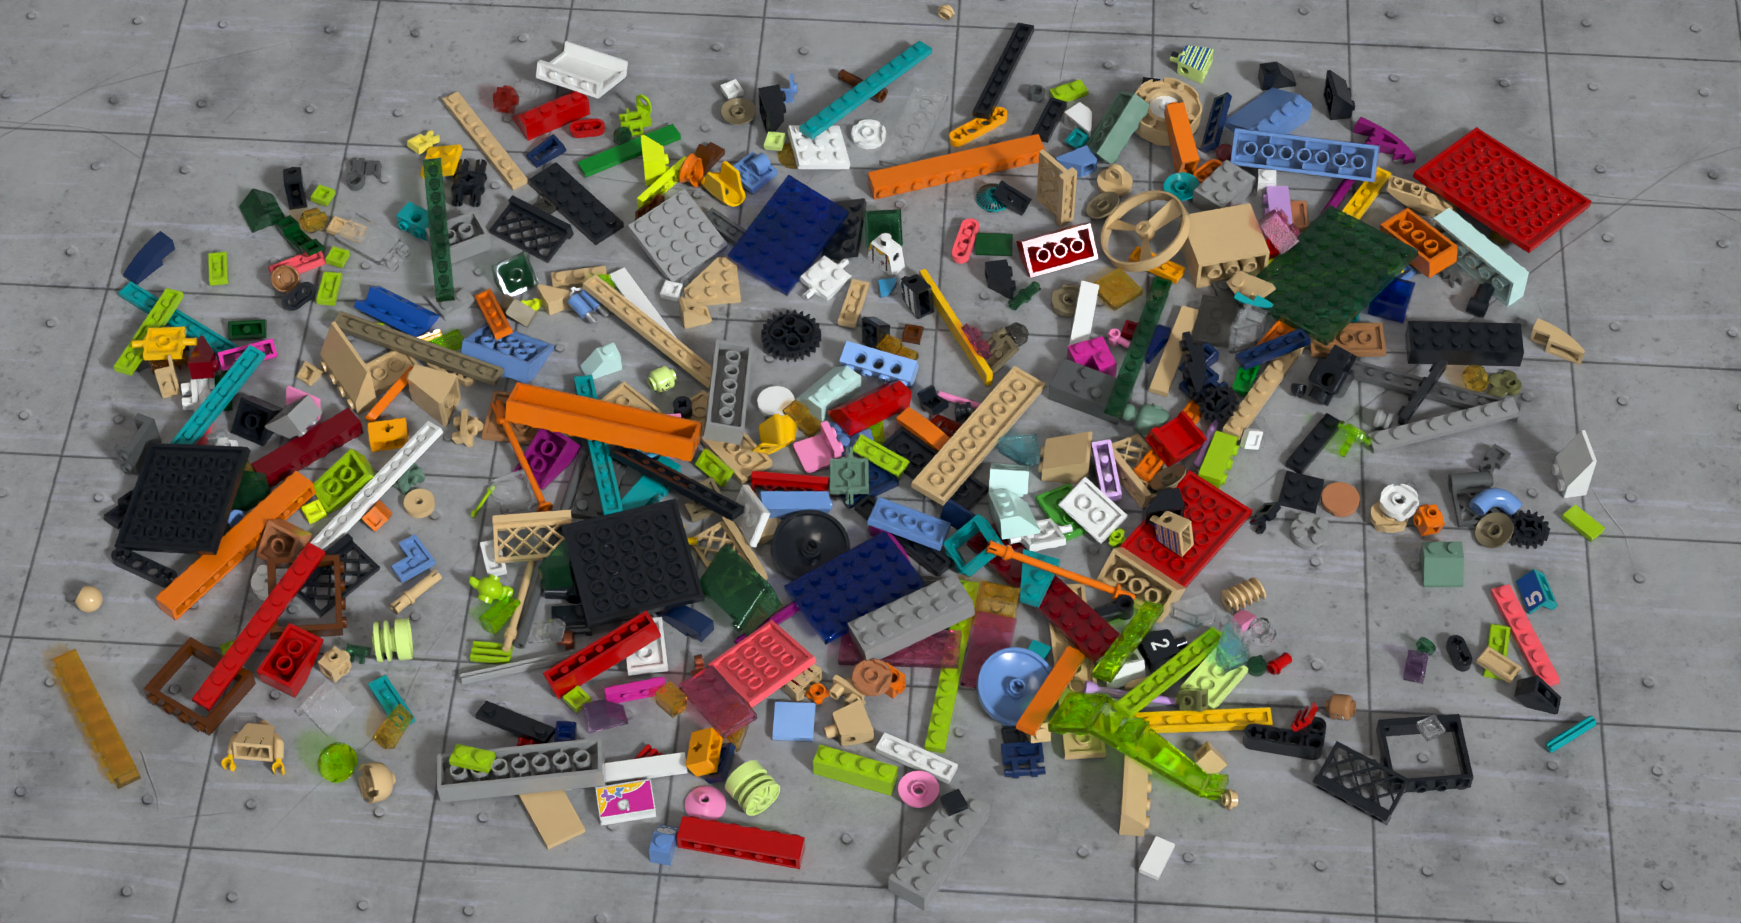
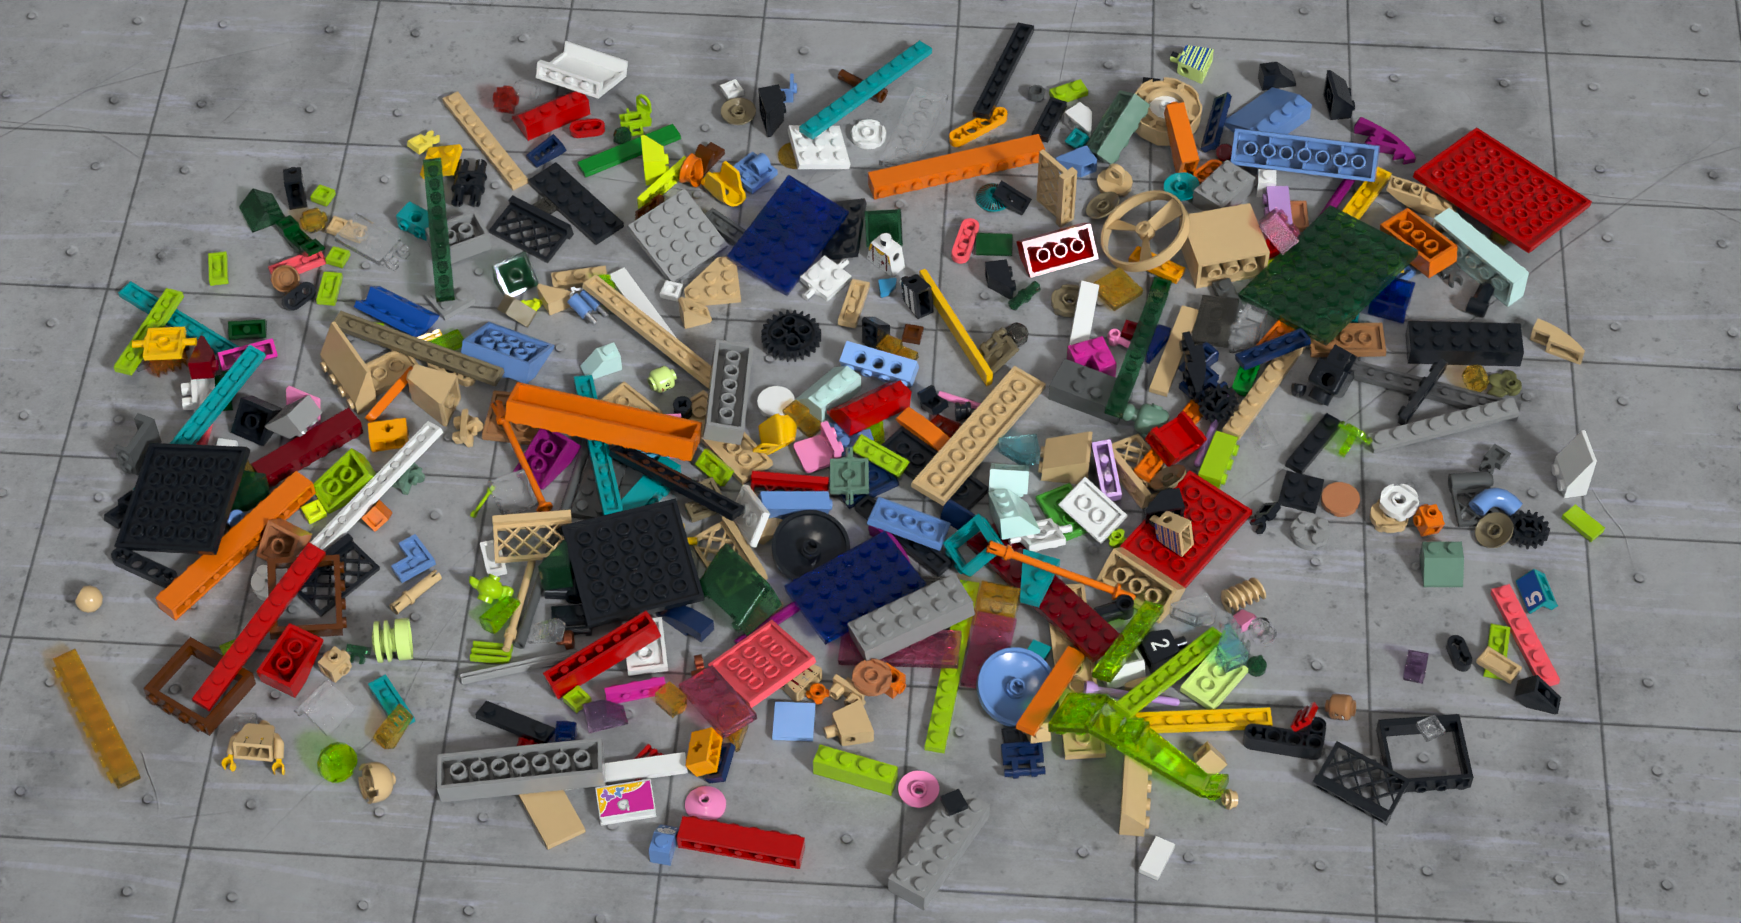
(149, 258): dark blue slope -> none
(168, 380): tan panel -> none
(218, 438): clear tile -> none
(309, 373): tan slope -> none
(360, 169): dark grey piece -> none
(419, 496): tan piece -> none
(472, 758): lime plate -> none
(493, 314): orange tile -> none
(752, 787): yellowish green wheel -> none
(775, 141): yellowish green plate -> none
(916, 757): white plate -> none
(946, 12): tan plate -> none
(979, 344): clear pink plate -> none
(1198, 699): olive brick -> none
(1250, 286): tan wing -> none
(1251, 438): white plate -> none
(1258, 301): teal slope -> none
(1275, 666): red pin -> none
(1383, 419): light grey wheel -> none
(1425, 645): clear green tile -> none
(1570, 734): teal axle -> none

